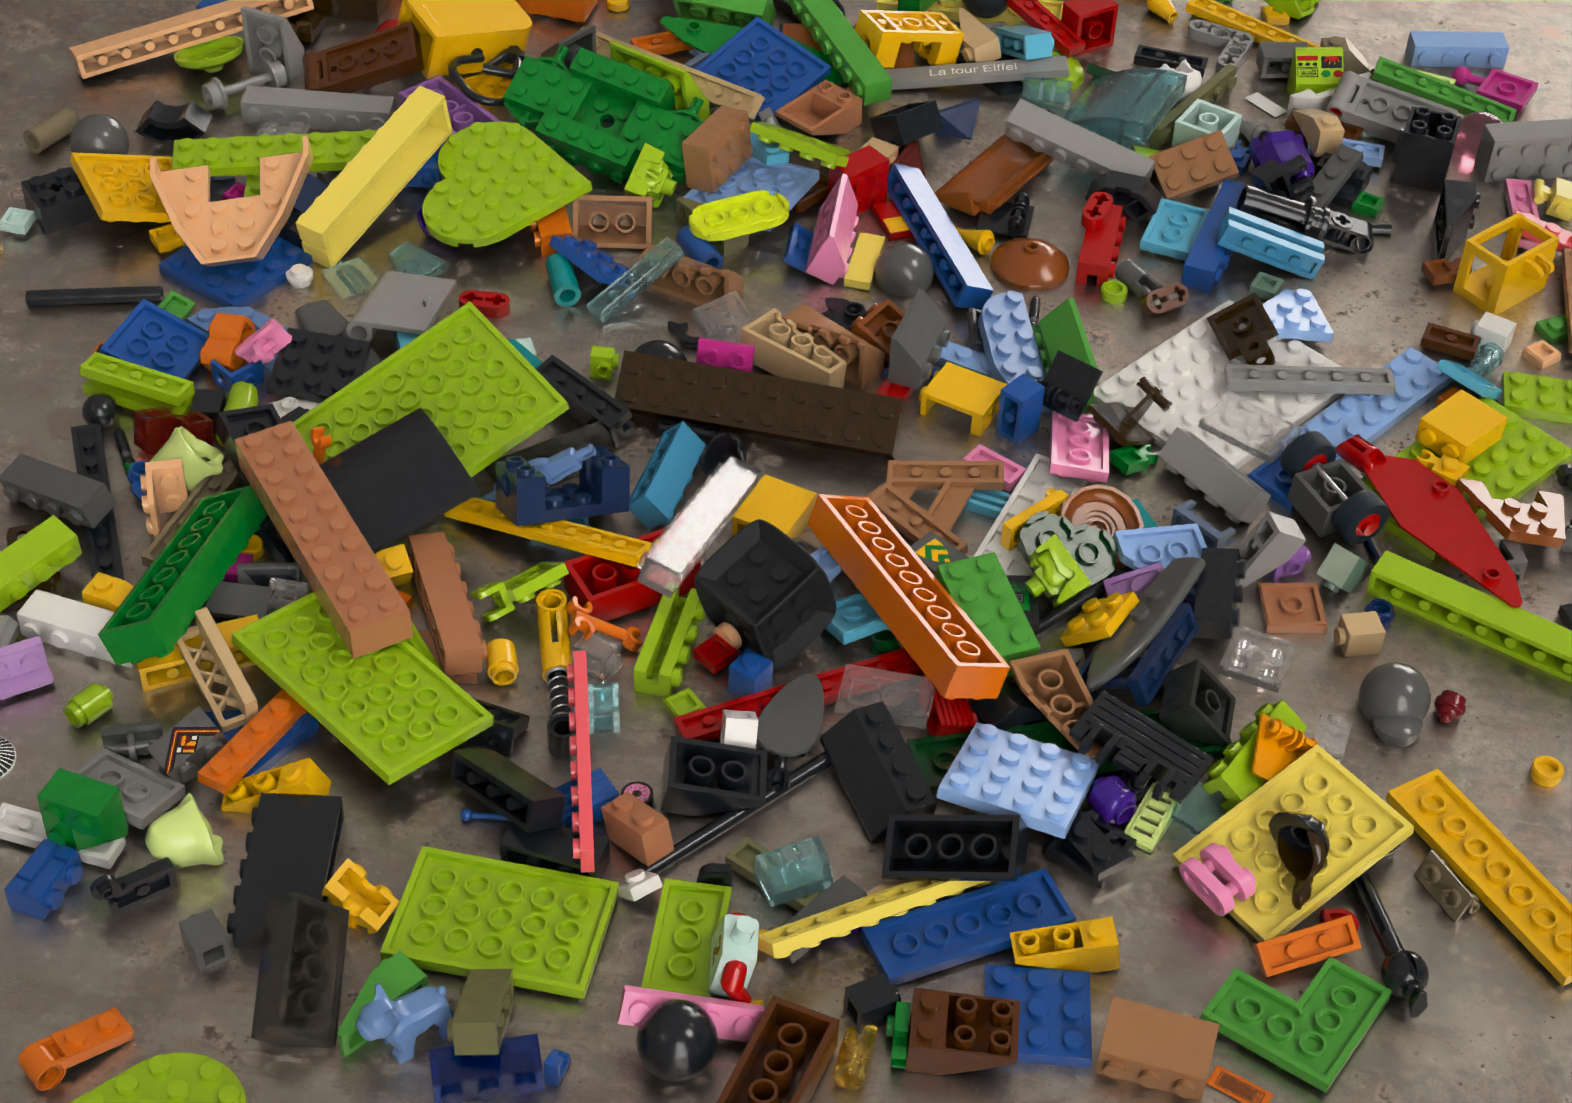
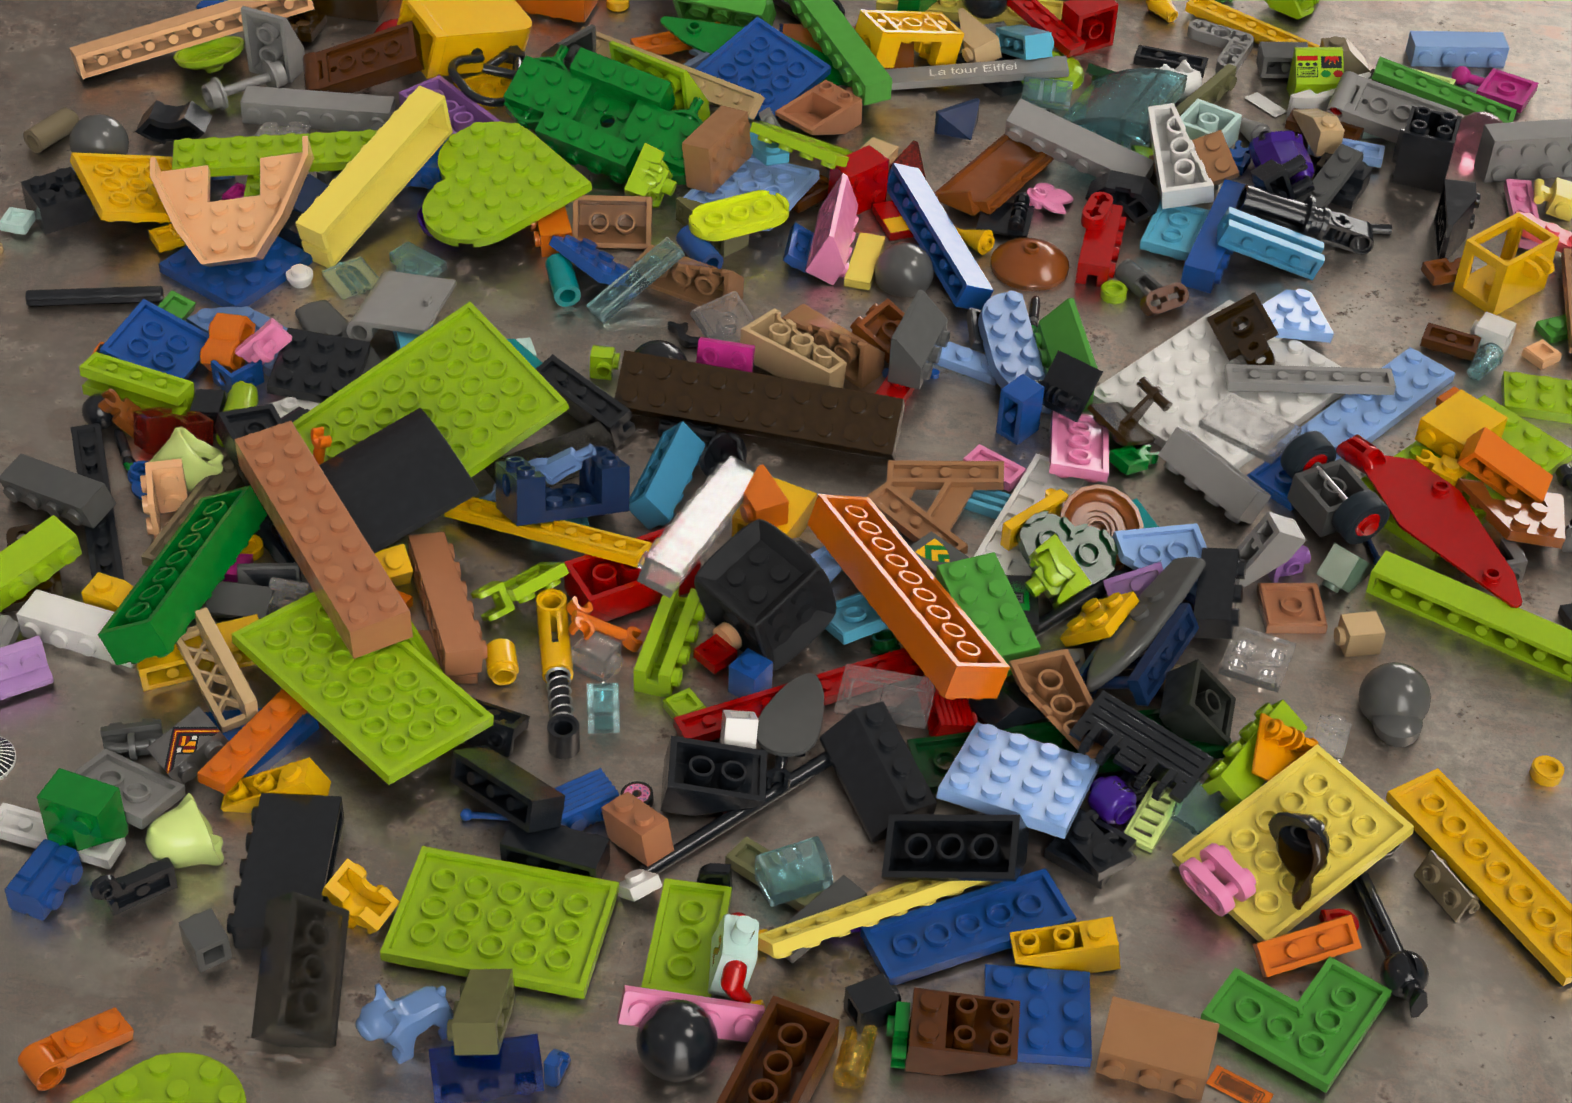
(88, 705): lime brick -> none
(120, 409): none -> dark orange plate
(397, 977): bright green slope -> none
(488, 303): red beam -> none
(581, 769): coral plate -> none
(764, 499): none -> orange slope
(843, 311): black plate -> none
(907, 123): black piece -> none
(964, 392): yellow panel -> none
(1046, 196): none -> bright pink plate
(1177, 165): none -> white wedge
(1212, 537): sand blue hinge -> none
(1266, 286): sand green plate -> none
(1273, 17): yellow tile -> none
(1368, 204): green tile -> none
(1384, 610): clear blue plate -> none
(1450, 706): dark red plate -> none
(1470, 379): medium azure tile -> none
(1504, 468): none -> orange brick

